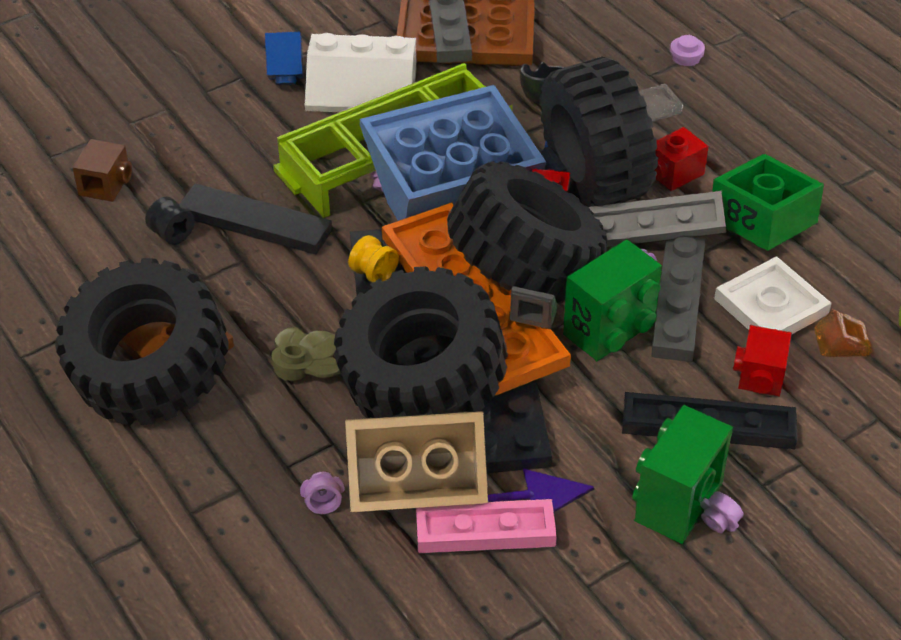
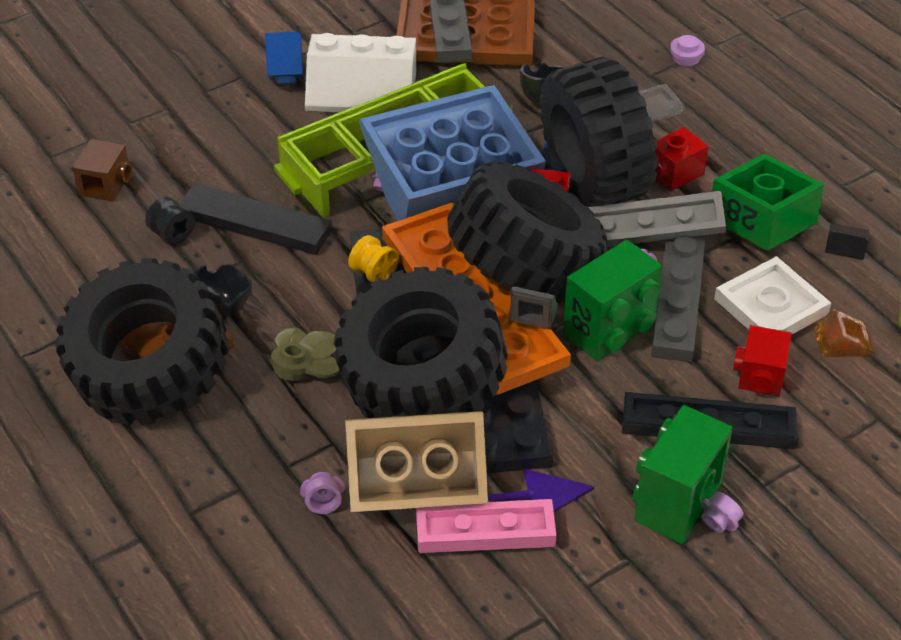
(227, 287): none -> black hair
(847, 241): none -> black slope

